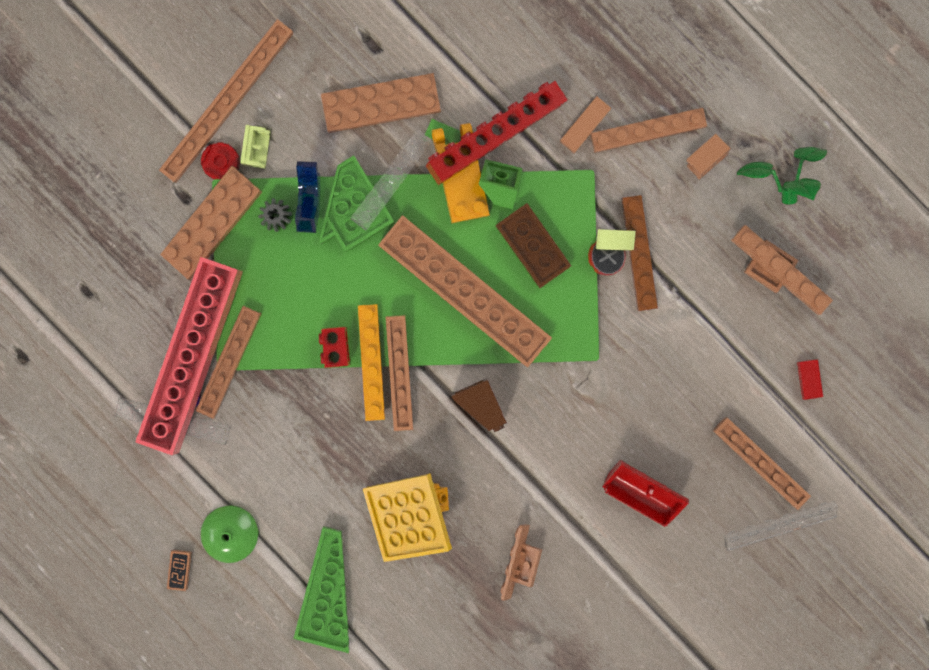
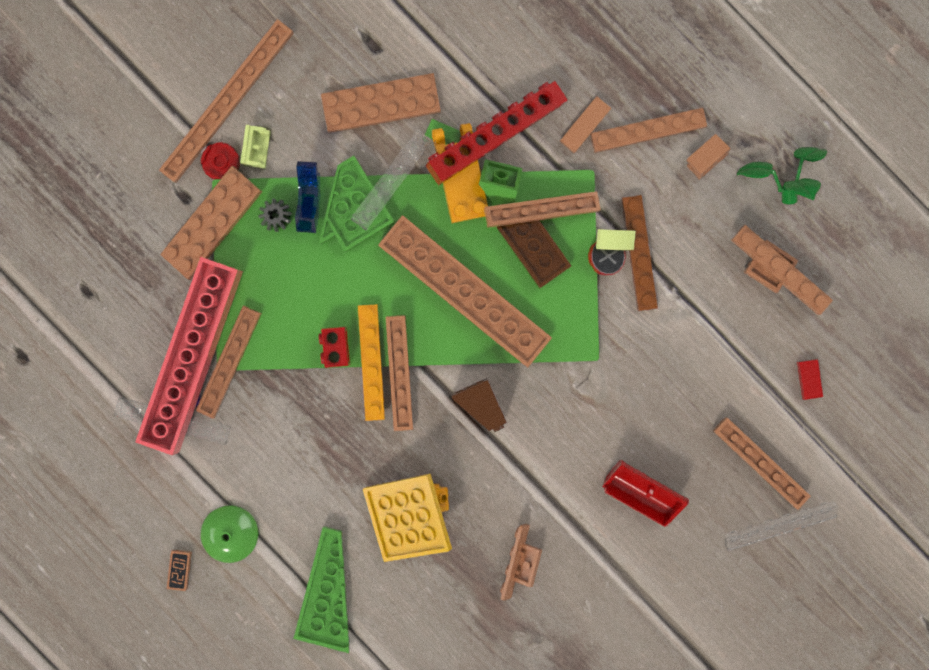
(542, 209): none -> nougat plate

